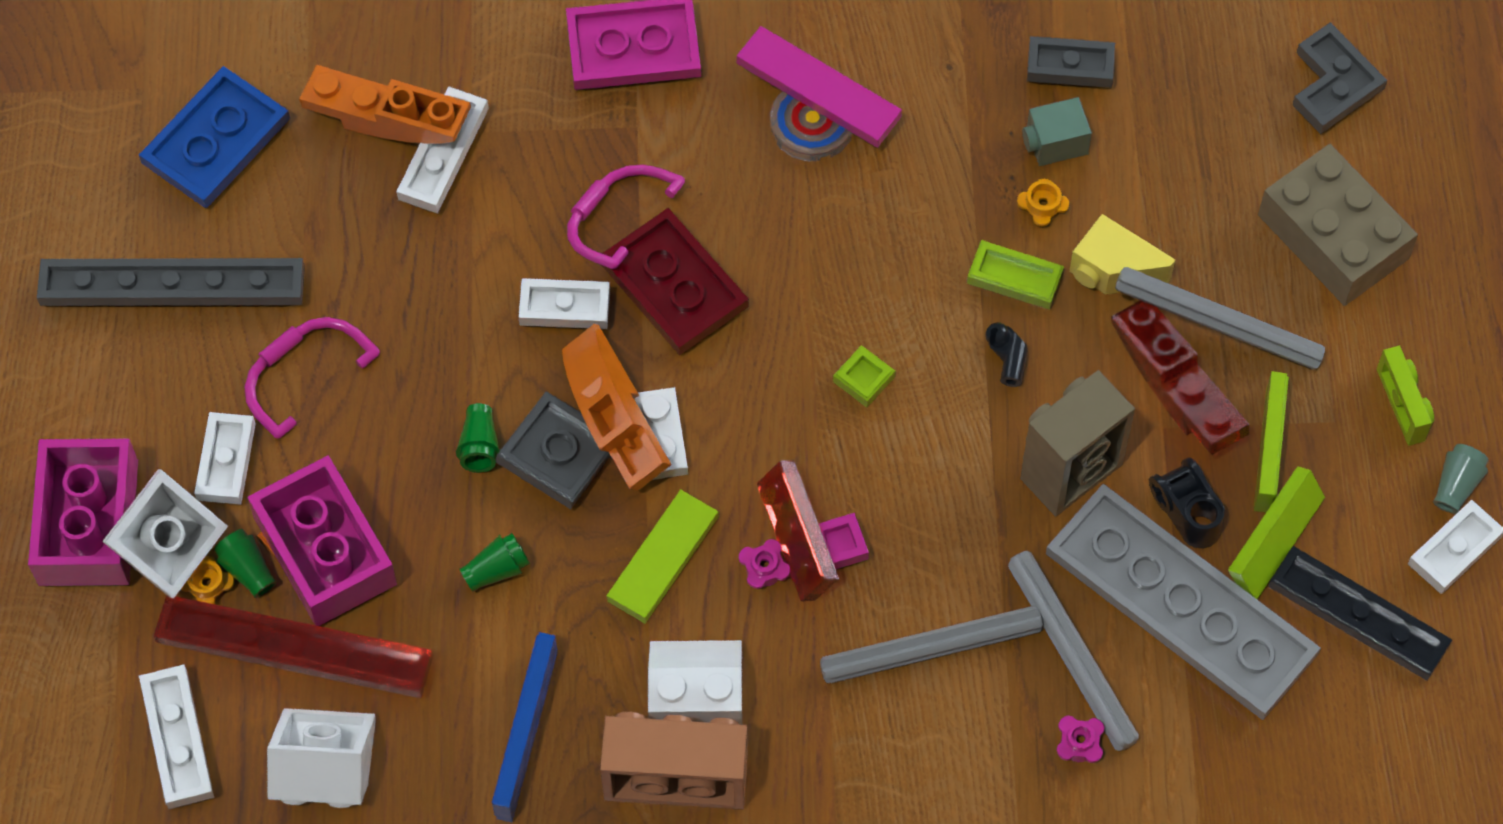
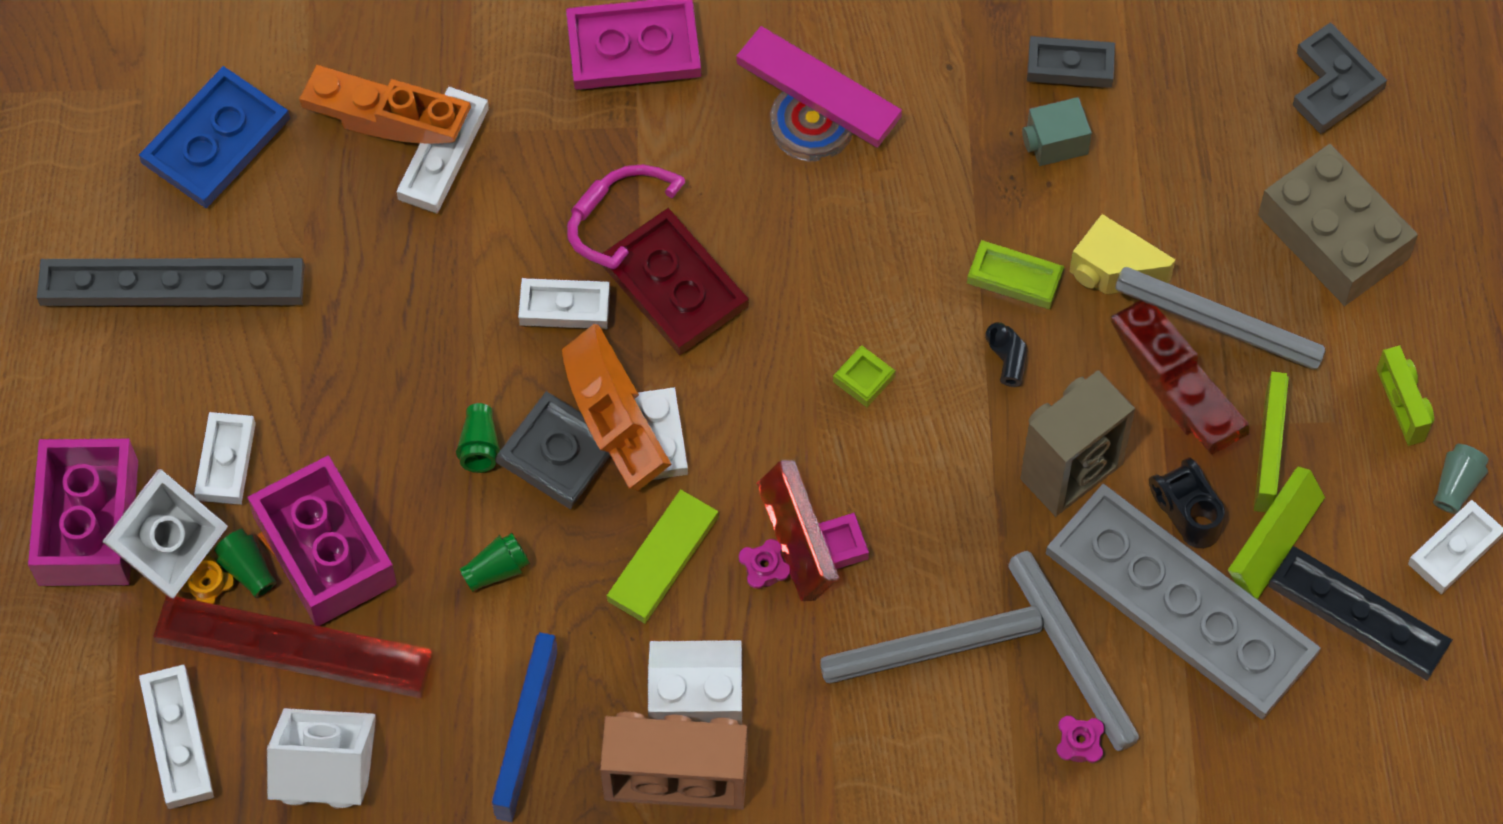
(284, 344): dark pink piece -> none
(1043, 190): light orange plate -> none

